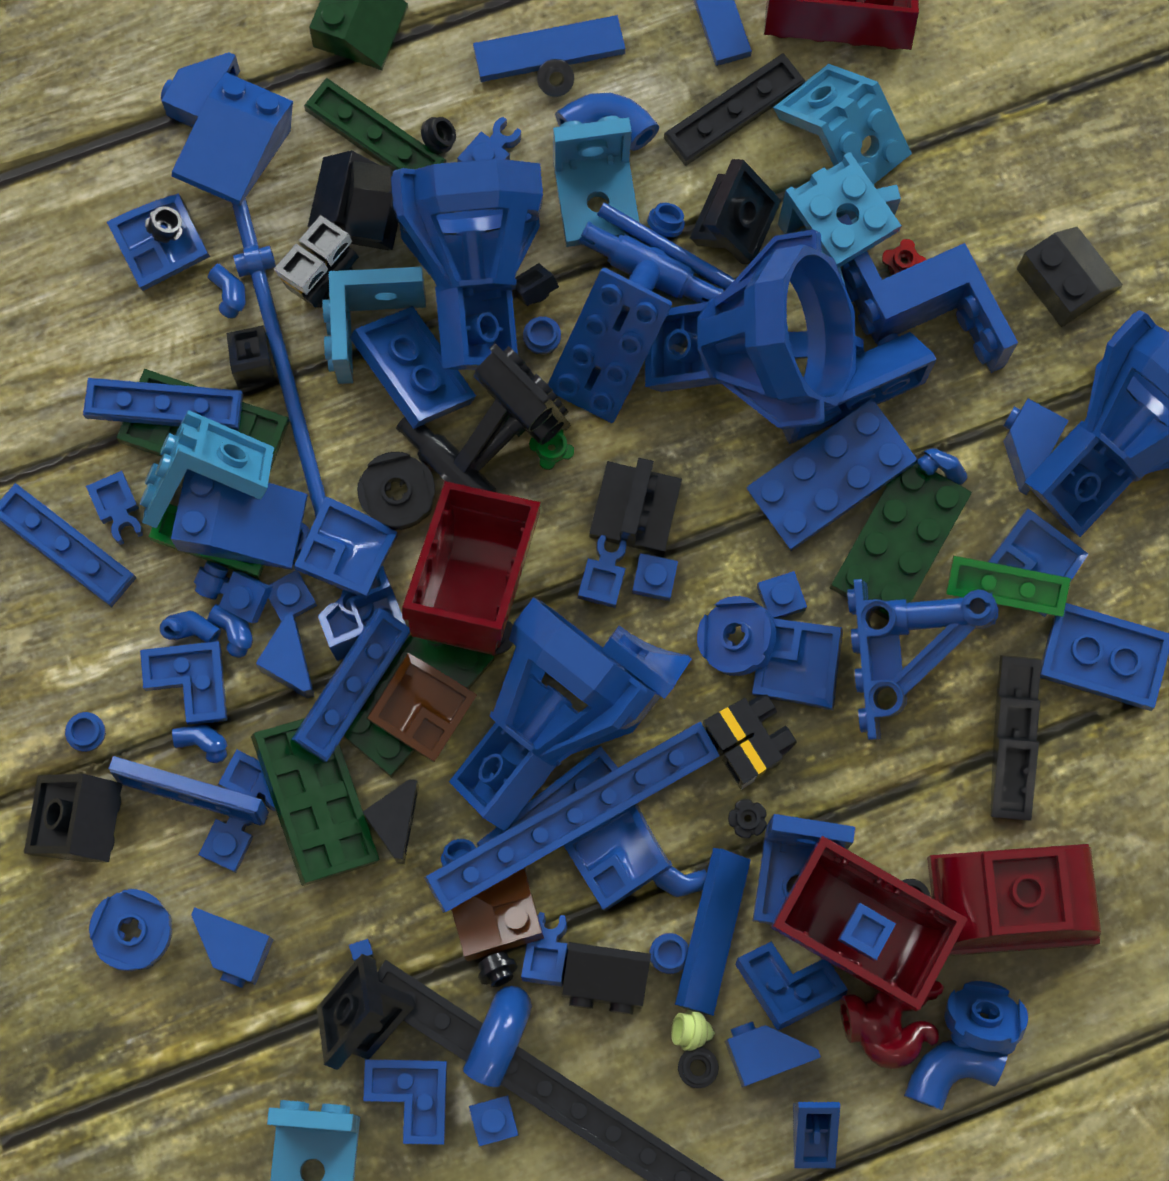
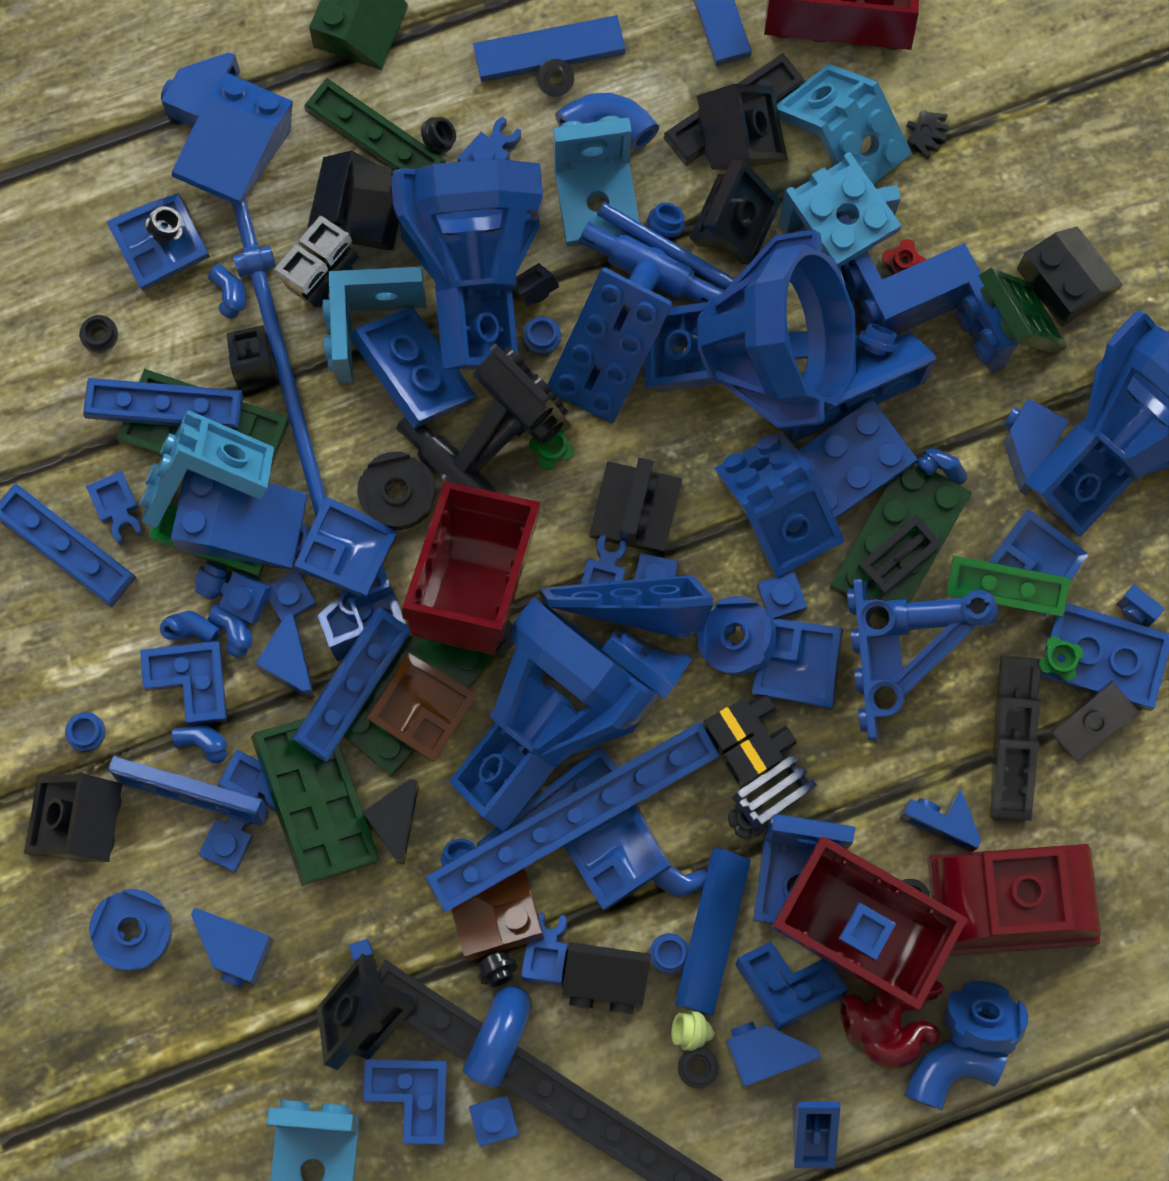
(93, 325): none -> black plate
(655, 604): none -> blue wedge
(742, 125): none -> black slope
(773, 489): none -> blue bracket
(796, 775): none -> tile
(875, 577): none -> black tile
(878, 339): none -> blue plate
(927, 132): none -> black piece
(954, 827): none -> blue slope
(1022, 311): none -> dark green plate
(1071, 654): none -> green plate
(1094, 721): none -> black plate
(1139, 607): none -> blue plate

